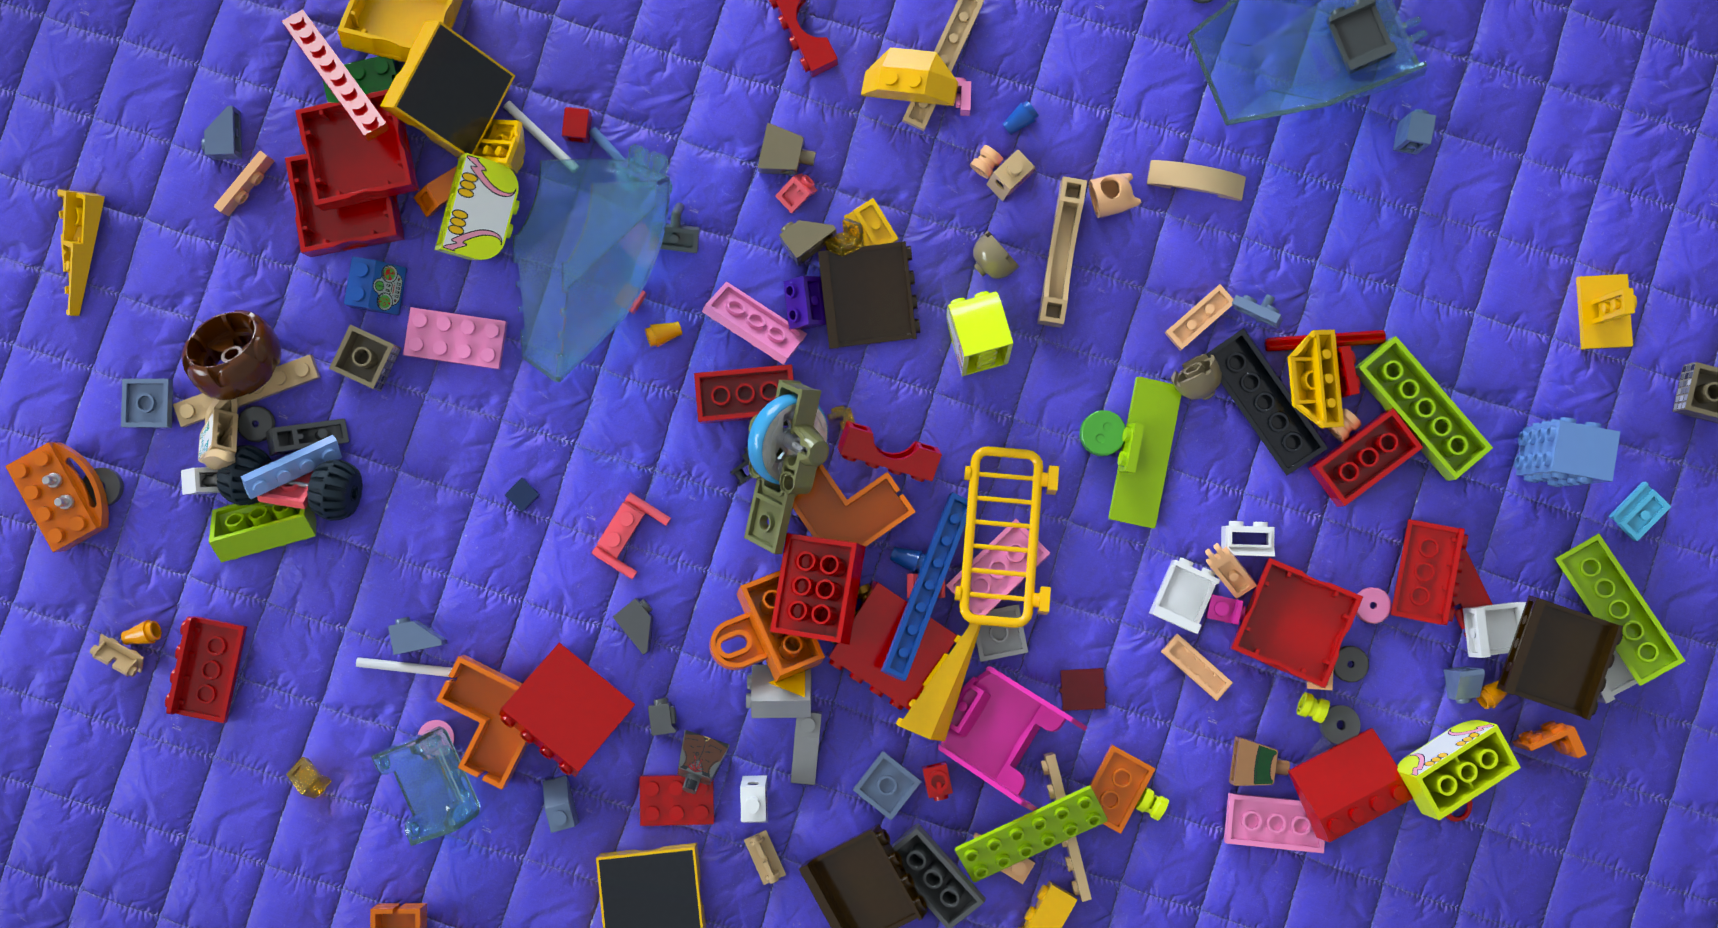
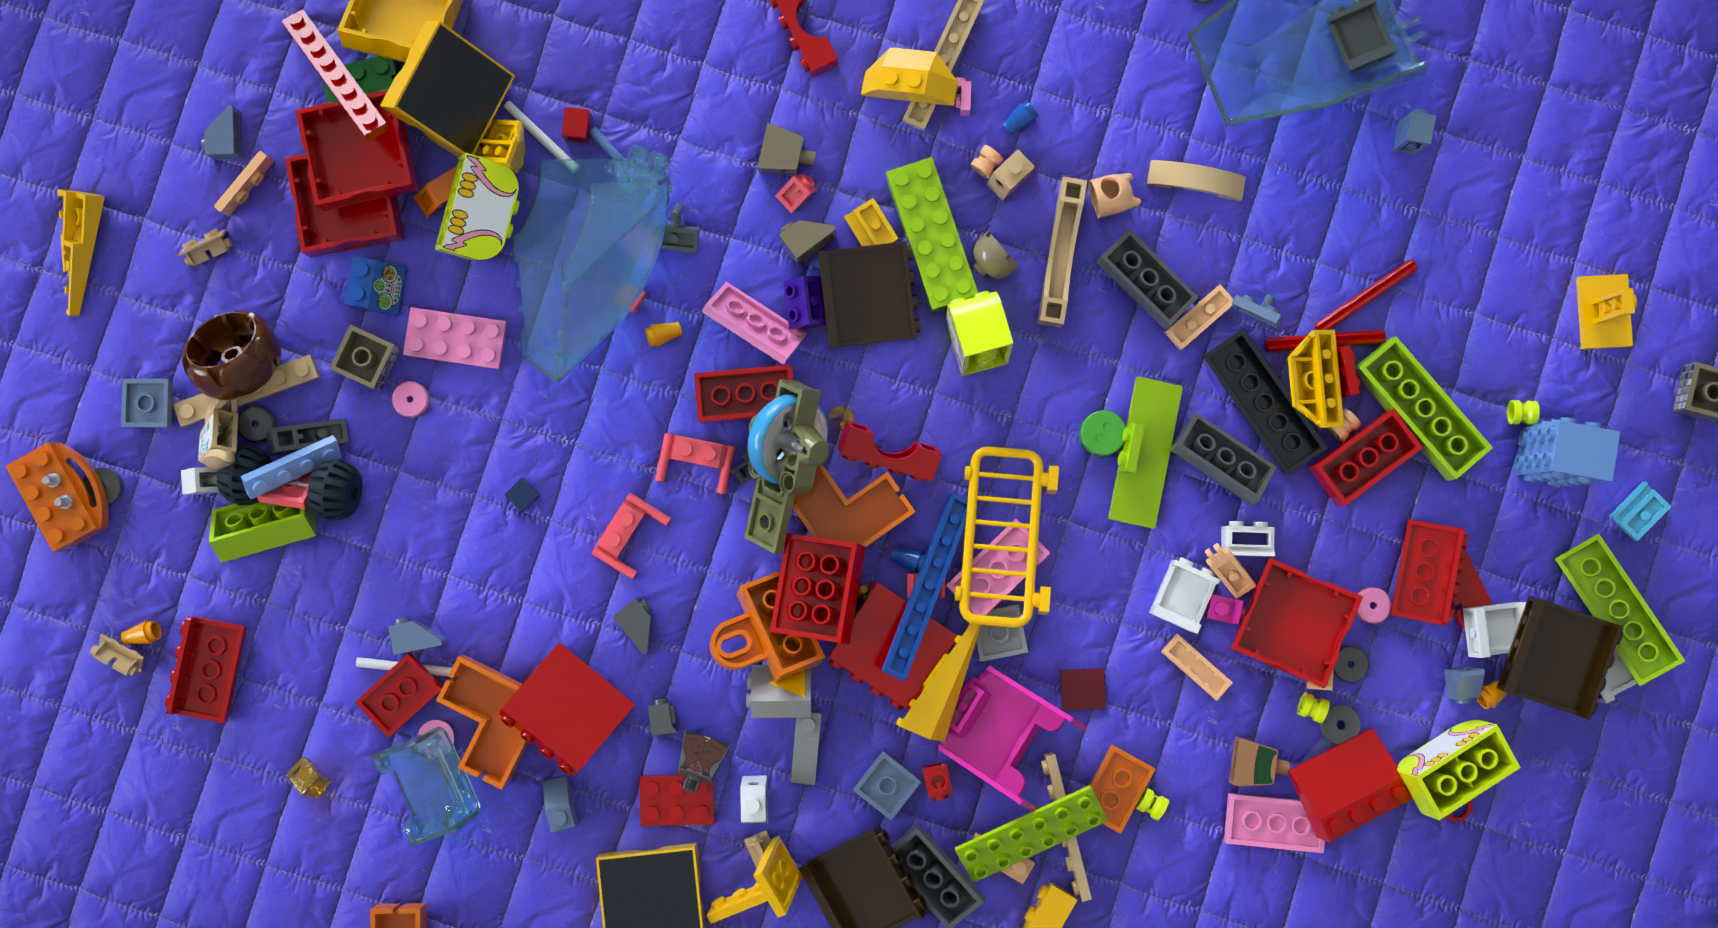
(196, 251): none -> tan hinge
(399, 694): none -> red plate
(401, 395): none -> bright pink piece
(699, 453): none -> coral plate
(776, 882): none -> yellow piece
(848, 240): clear yellow bracket -> none
(931, 233): none -> lime brick
(1147, 279): none -> dark grey brick
(1198, 378): dark tan cylinder -> none
(1223, 459): none -> dark grey brick
(1367, 296): none -> red axle
(1523, 412): none -> neon yellow wheel
(1561, 736): orange bracket -> none

